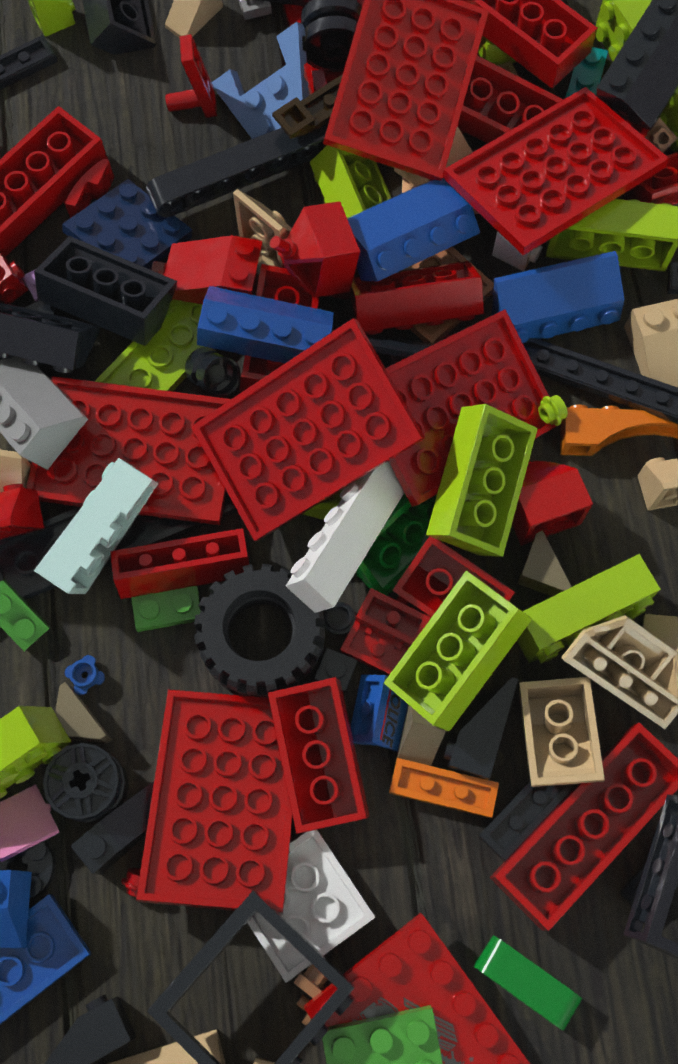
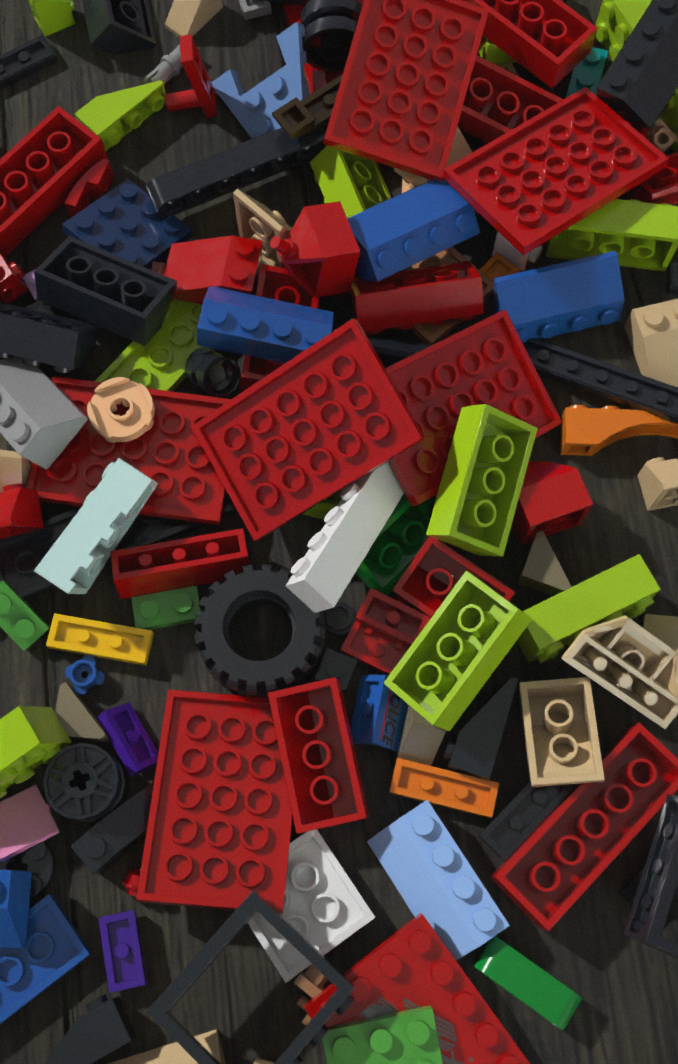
(100, 639): none -> yellow plate
(121, 111): none -> lime slope
(122, 951): none -> dark purple plate
(125, 427): none -> light nougat plate
(129, 738): none -> dark purple plate
(168, 68): none -> light grey pin
(437, 880): none -> light blue slope
(497, 267): none -> orange tile
(552, 410): lime plate -> none

